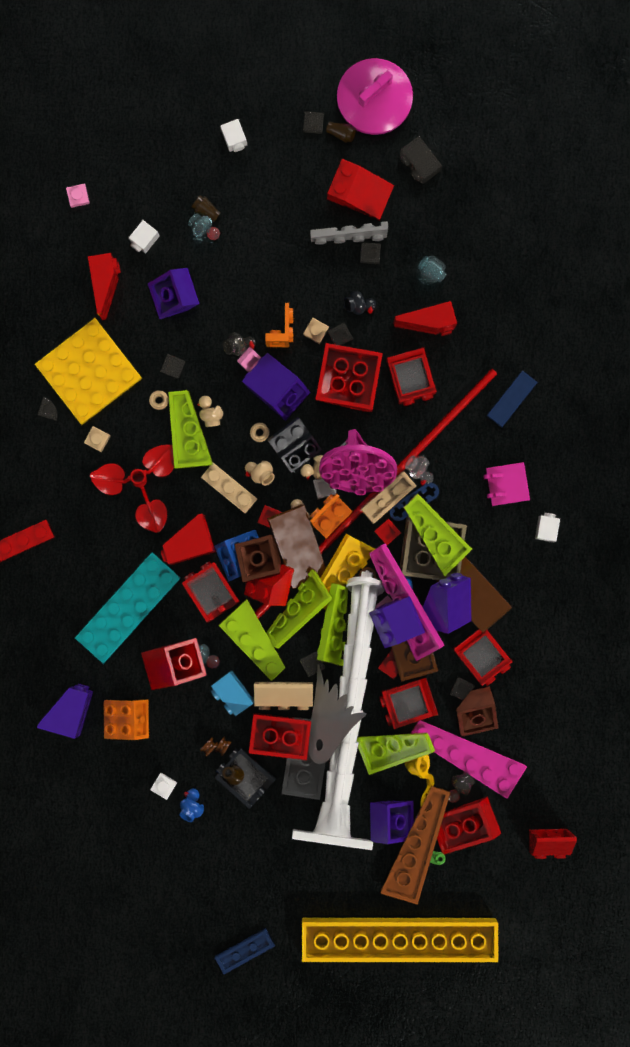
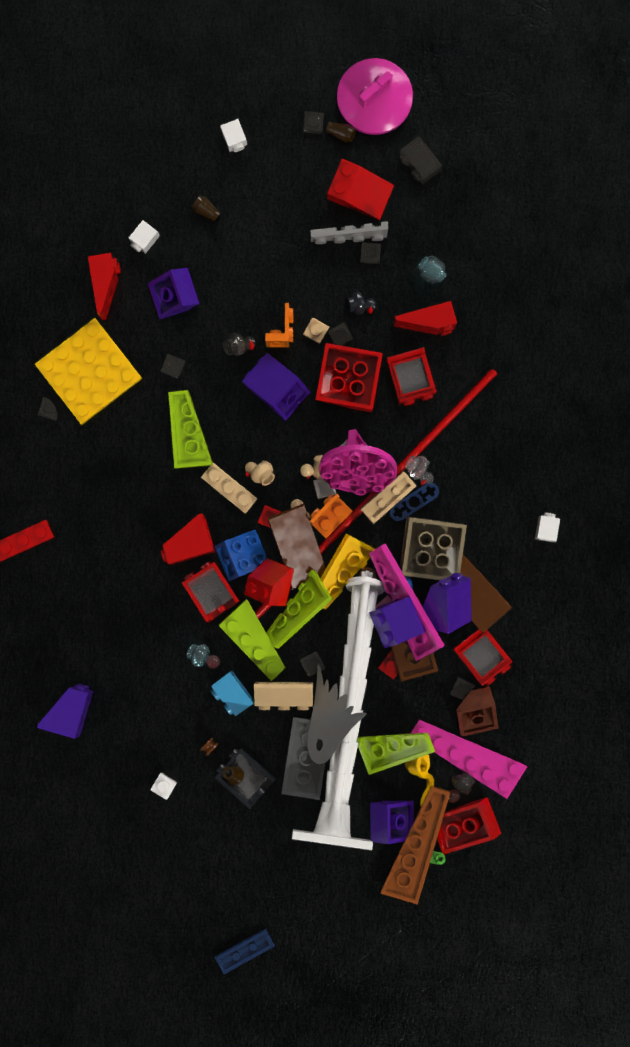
(77, 195): bright pink plate -> none
(97, 439): tan plate -> none
(110, 479): red plant -> none
(126, 719): orange bracket -> none
(127, 607): teal plate -> none
(154, 396): tan plate -> none
(173, 664): red slope -> none
(189, 807): blue animal -> none
(201, 225): clear light blue animal -> none
(209, 415): tan animal -> none
(223, 745): reddish brown bush -> none
(249, 359): bright pink plate -> none
(255, 427): tan plate -> none
(258, 558): copper slope -> none
(279, 736): red slope -> none
(294, 444): black brick -> none
(333, 627): lime wing -> none
(387, 532): red plate -> none
(399, 940): yellow brick -> none
(408, 703): window -> none
(440, 539): lime wing -> none
(507, 484): dark pink plate -> none
(512, 399): dark blue tile -> none
(551, 842): red slope -> none

